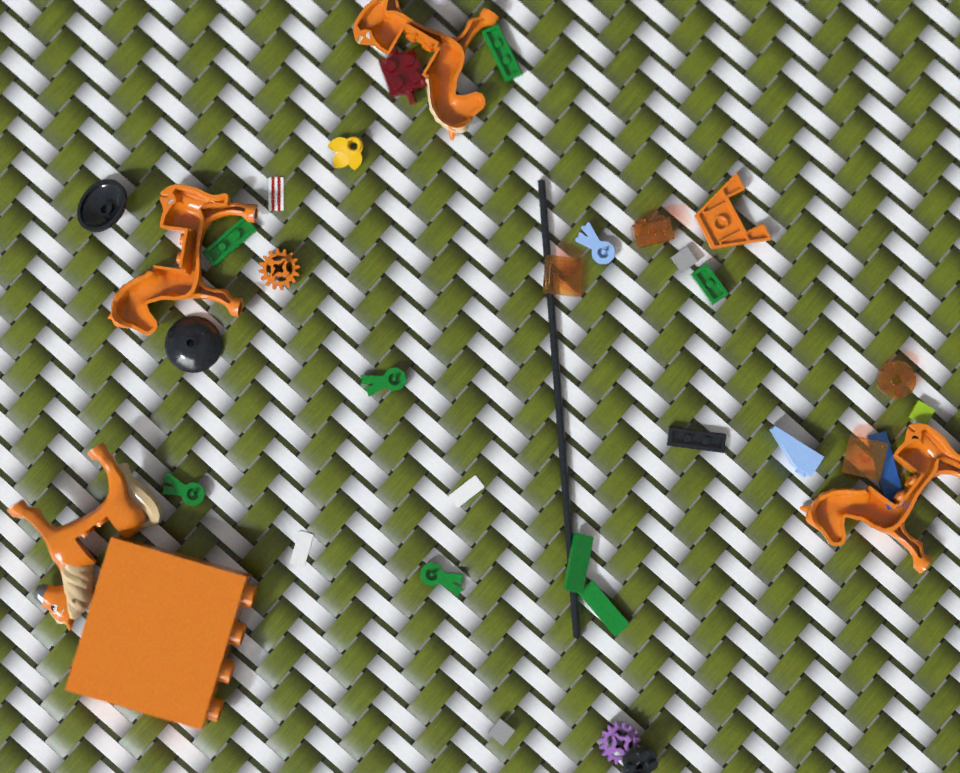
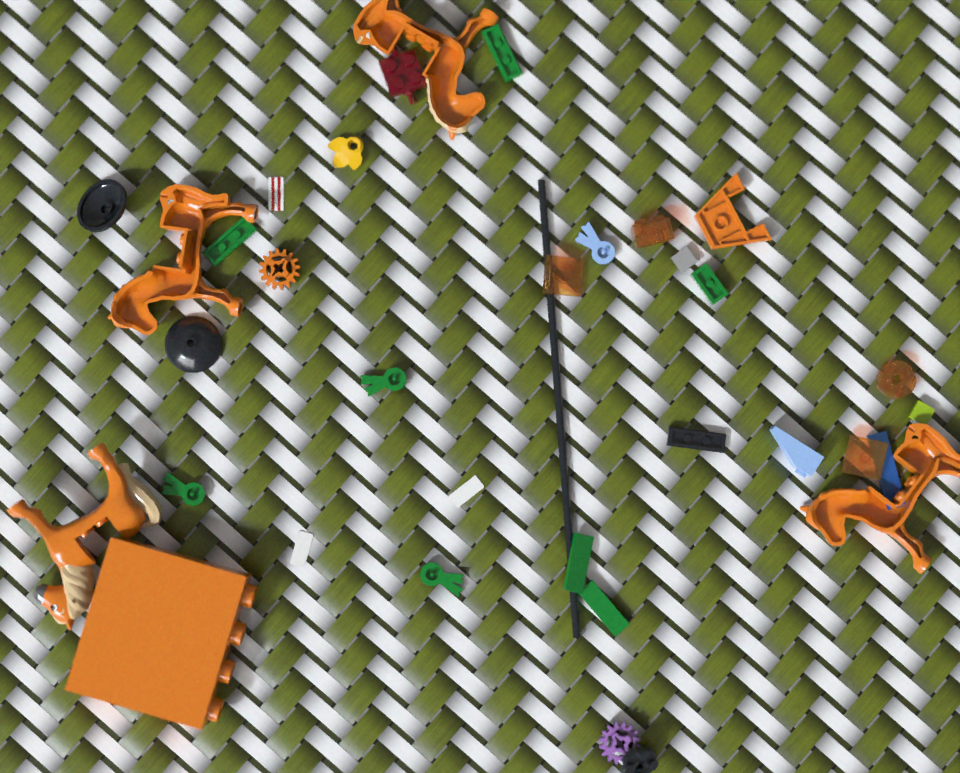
(501, 731): light grey tile -> none

